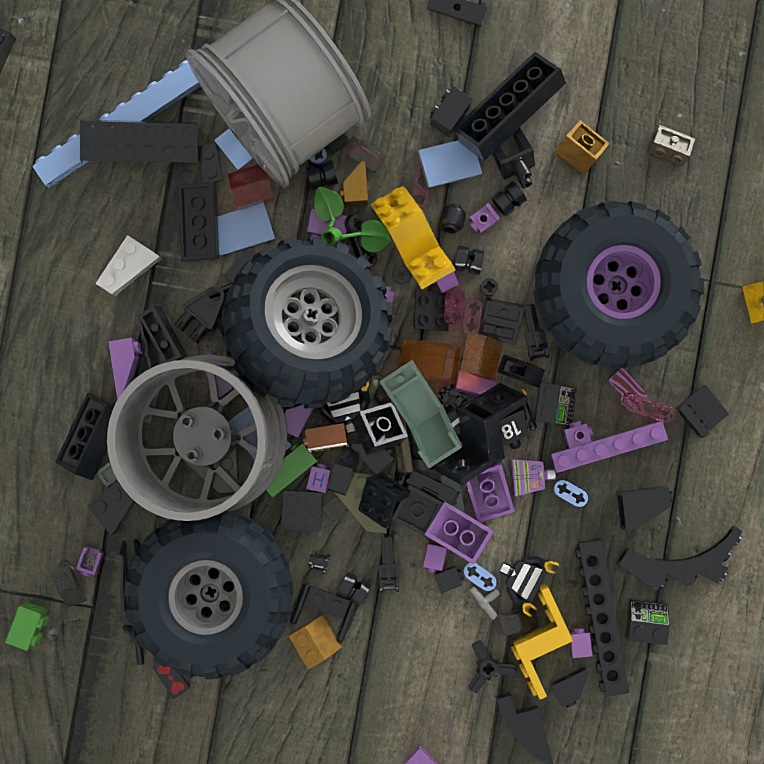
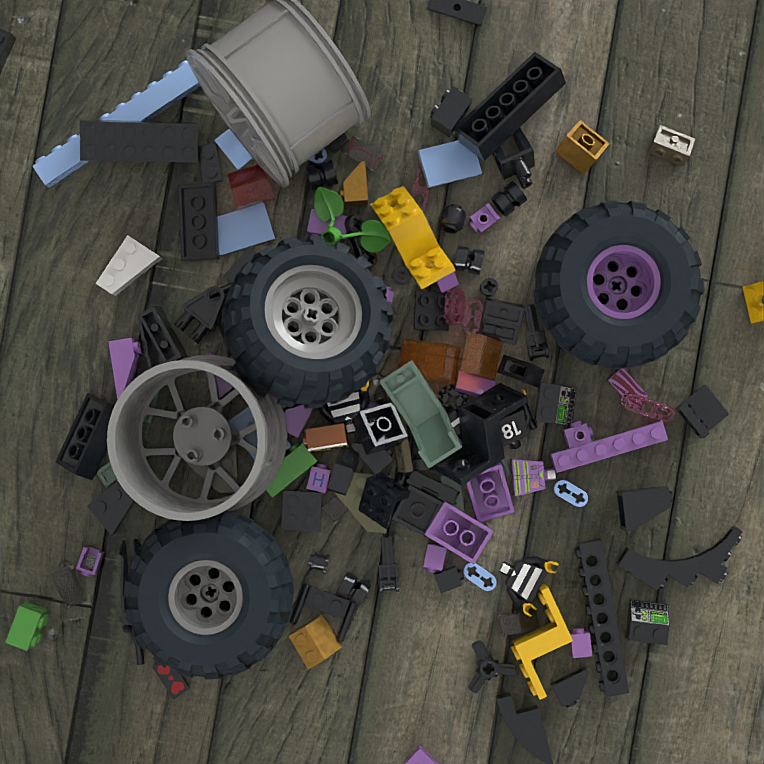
(484, 602): light grey piece -> none

